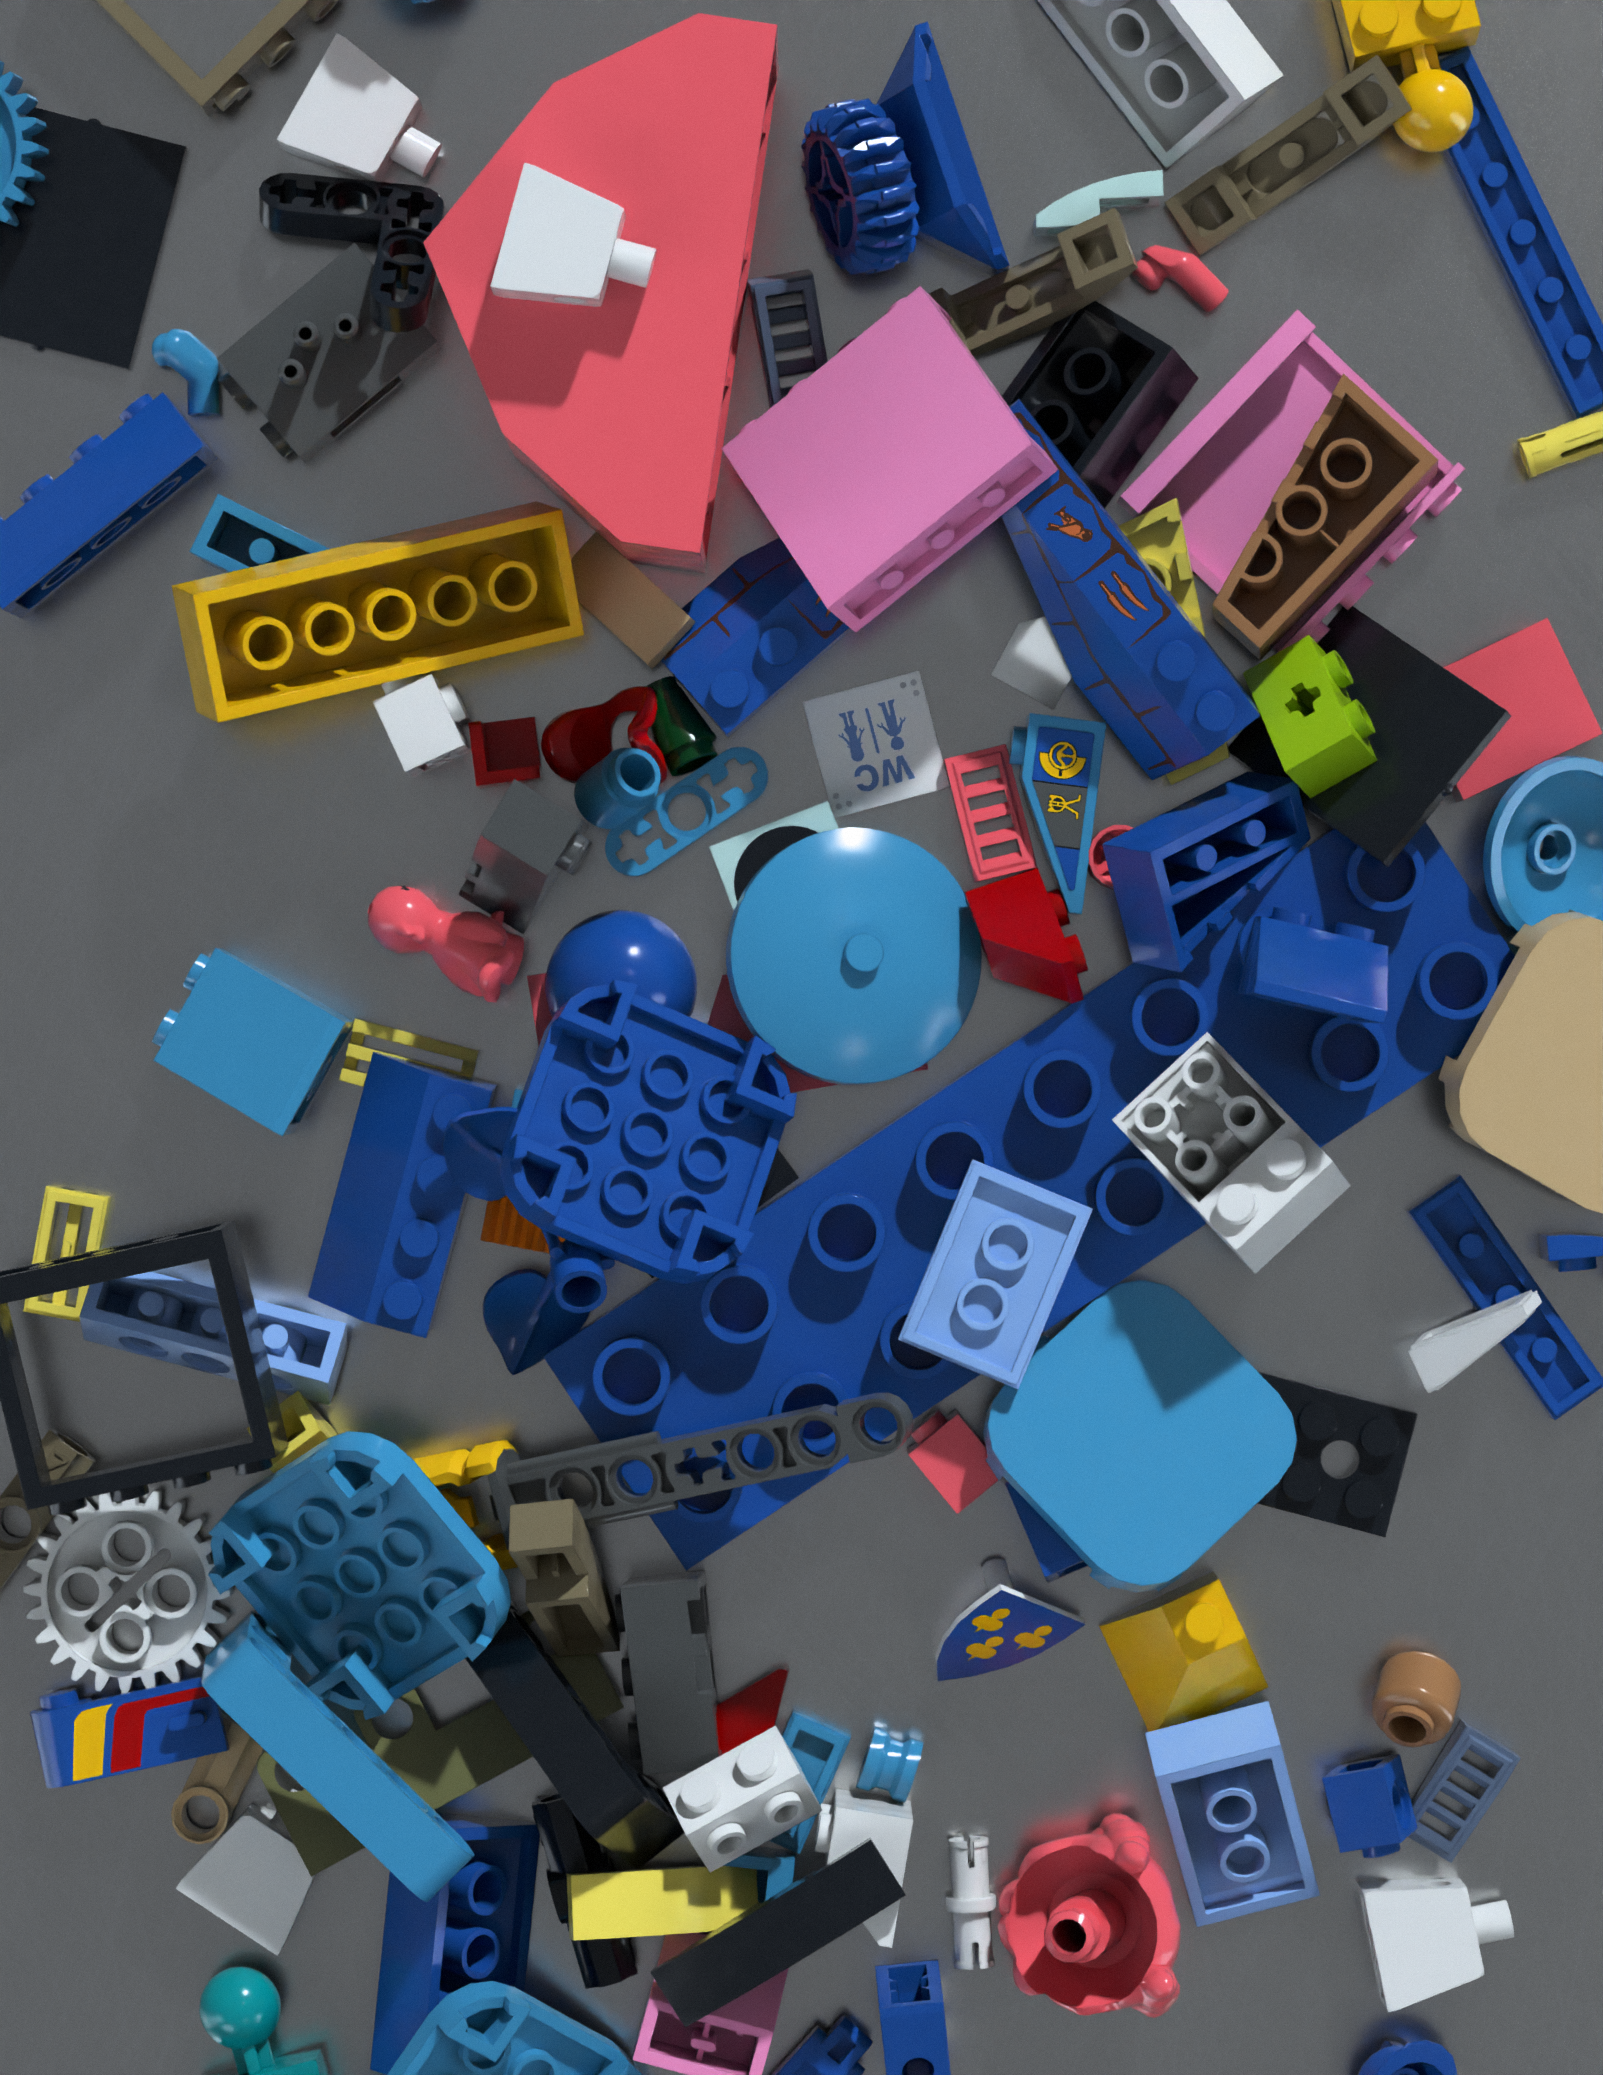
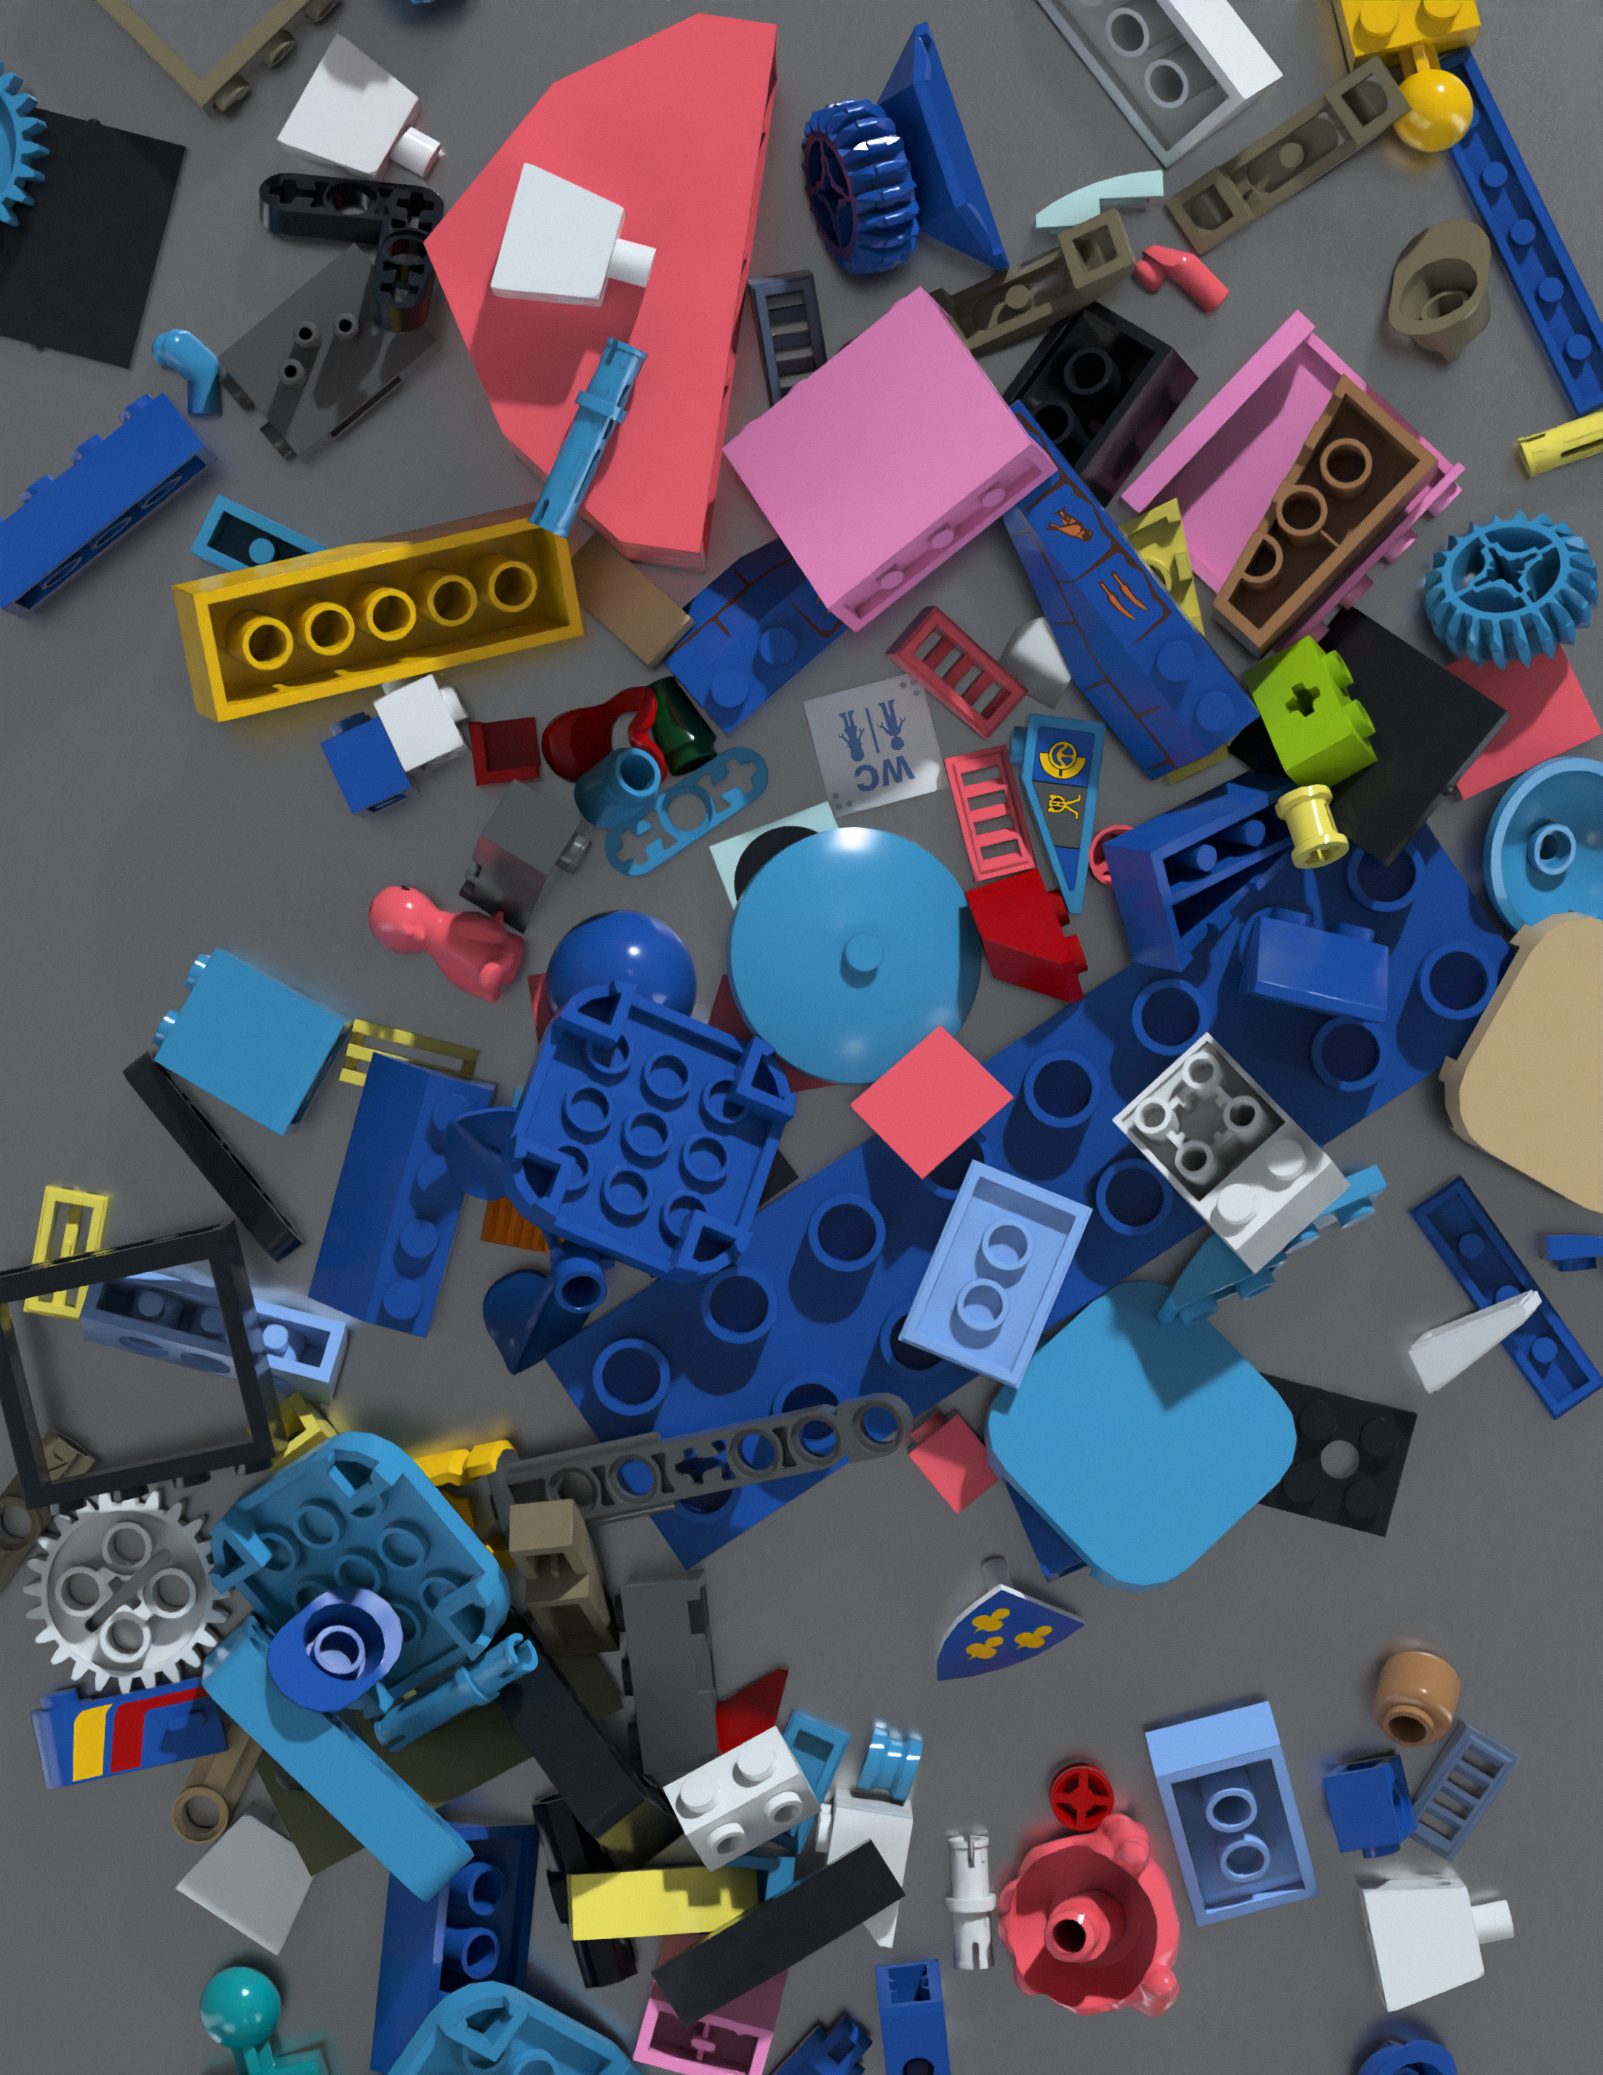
(213, 1157): none -> black beam
(335, 1649): none -> blue piece
(367, 765): none -> blue brick
(467, 1686): none -> dark azure pin
(584, 446): none -> dark azure pin
(922, 671): none -> coral slope
(931, 1101): none -> coral sticker
(1081, 1807): none -> red wheel
(1184, 1654): yellow slope -> none
(1220, 1273): none -> dark azure slope
(1311, 826): none -> light yellow bush
(1442, 287): none -> dark tan piece
(1511, 590): none -> dark azure gear

